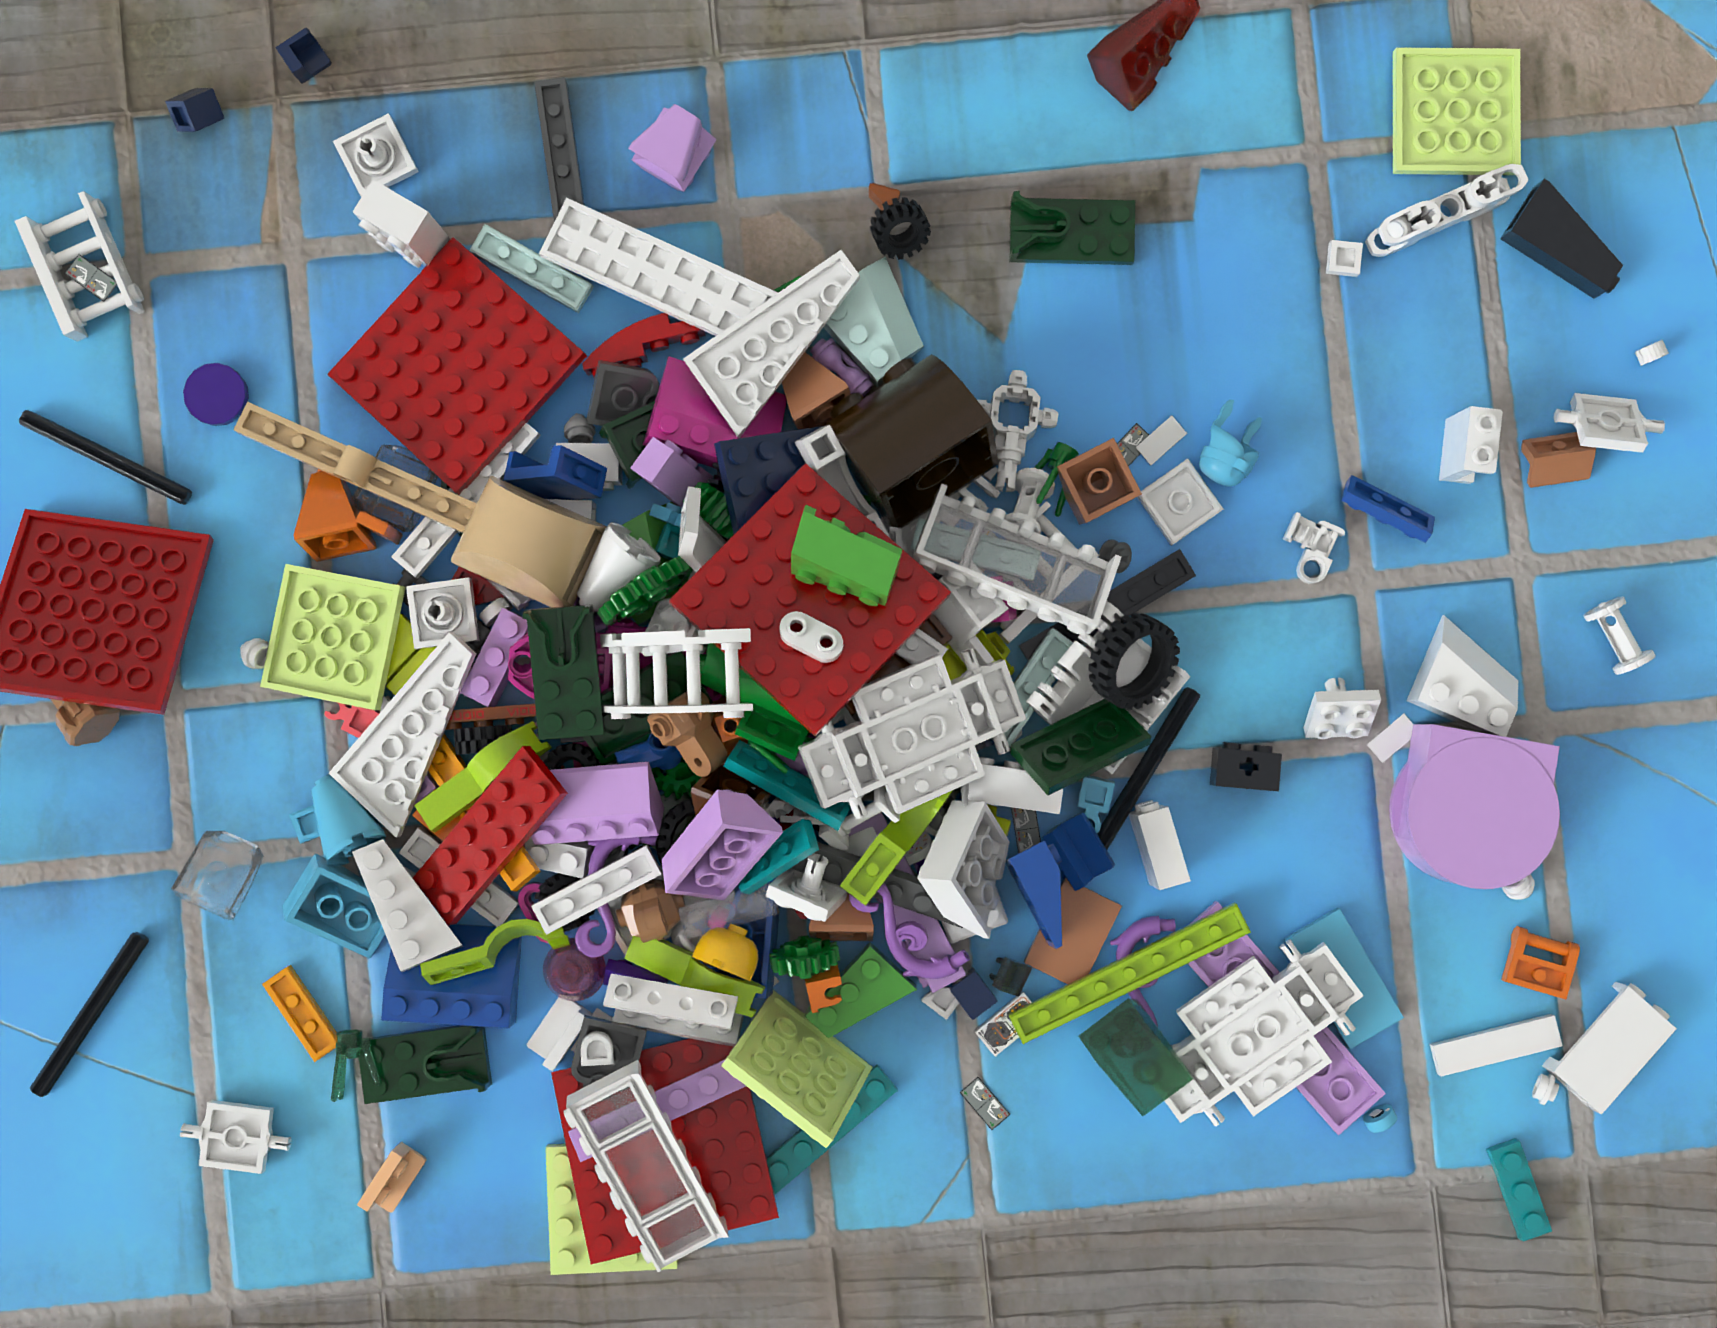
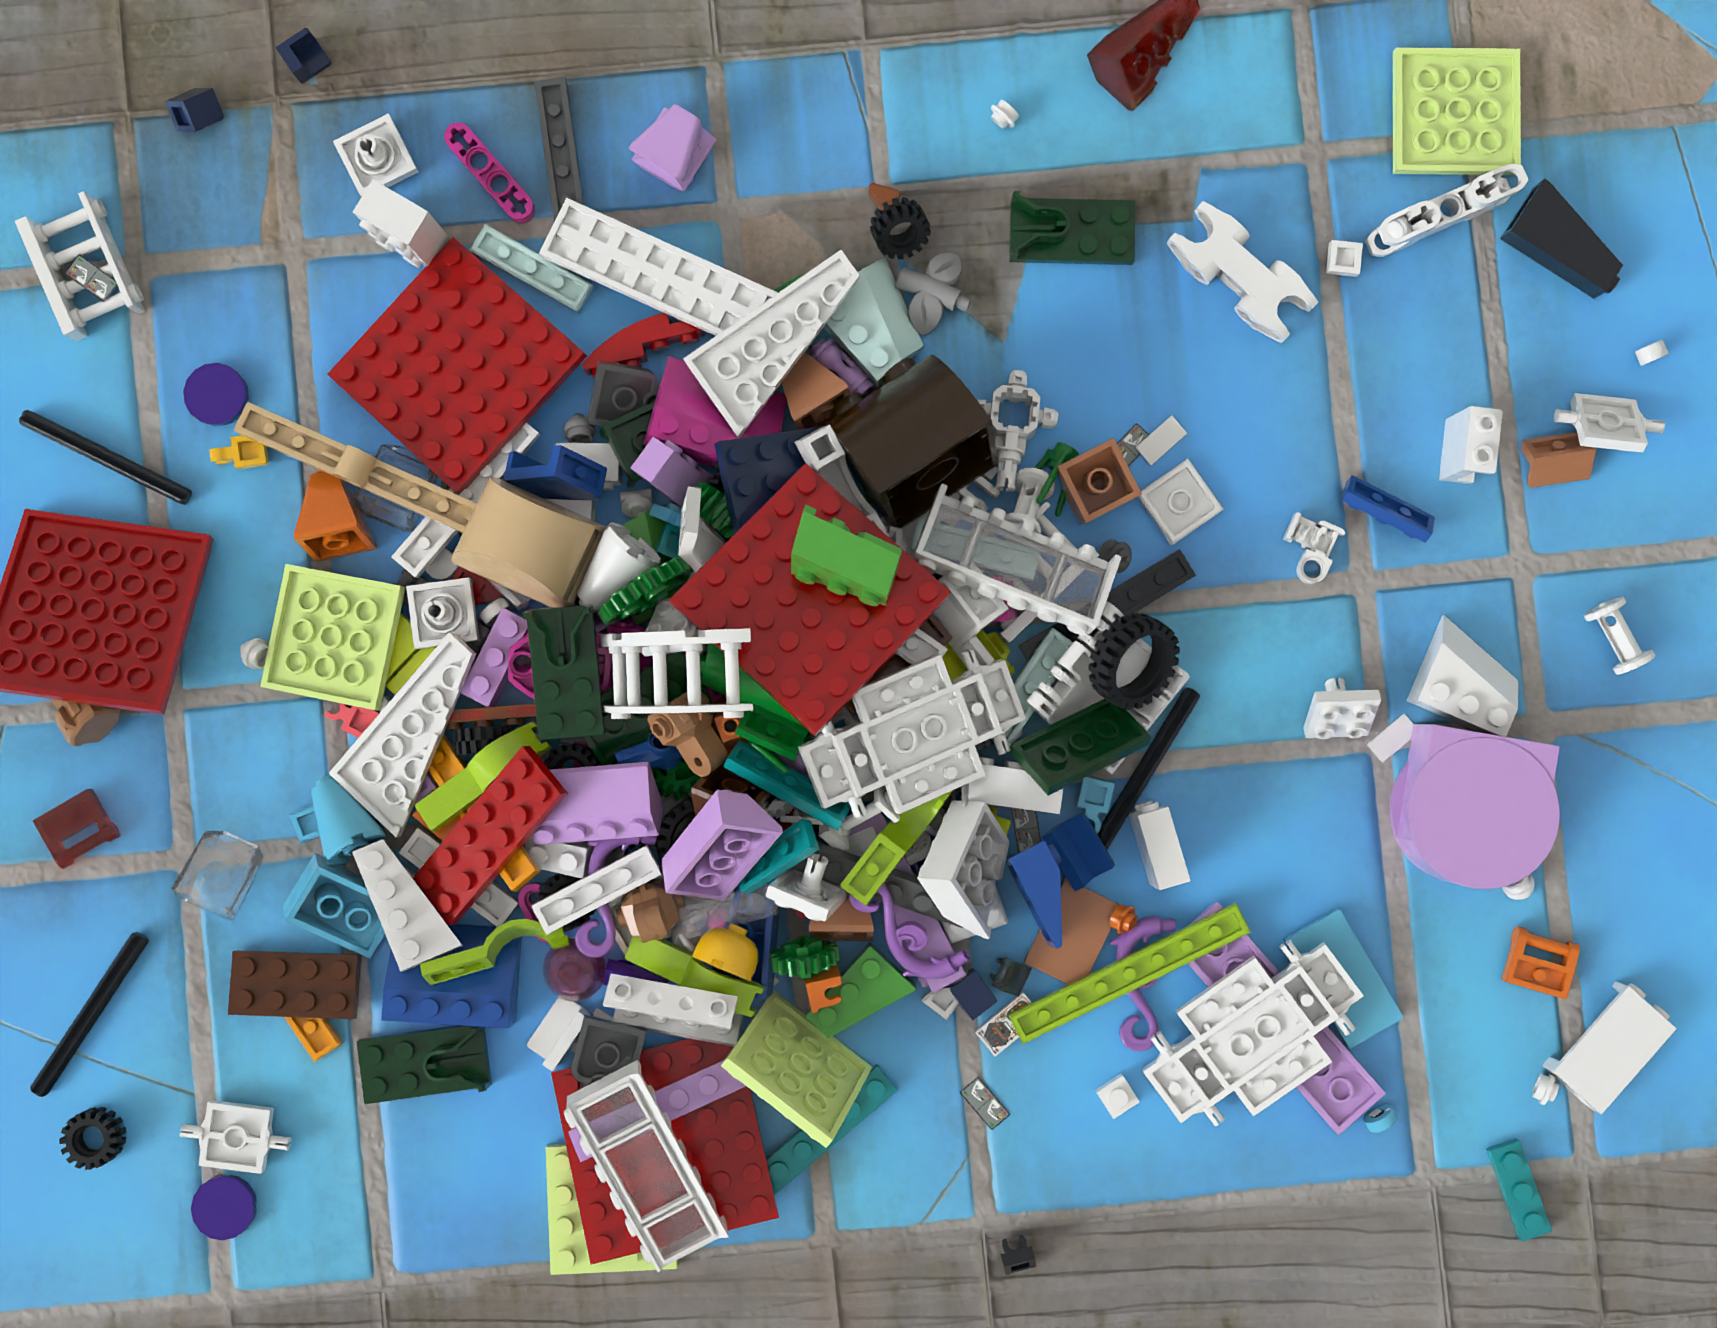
(69, 820): none -> clear red plate
(78, 1149): none -> black tyre
(224, 1207): none -> dark purple tile
(244, 453): none -> yellow plate
(294, 984): none -> reddish brown plate
(348, 1046): clear green plant -> none
(379, 527): orange tile -> none
(393, 1179): light nougat bracket -> none
(442, 567): none -> white tile
(489, 172): none -> dark pink beam
(597, 1049): white tile -> none
(636, 502): none -> white plate
(809, 637): white plate -> none
(933, 291): none -> light grey plant
(1004, 115): none -> white plate
(1017, 1259): none -> black tile
(1117, 1096): none -> white plate
(1123, 919): none -> orange plate
(1136, 1056): clear green slope -> none
(1225, 458): medium azure hair -> none
(1244, 274): none -> white piece
(1262, 776): black brick -> none
(1496, 1045): white tile -> none

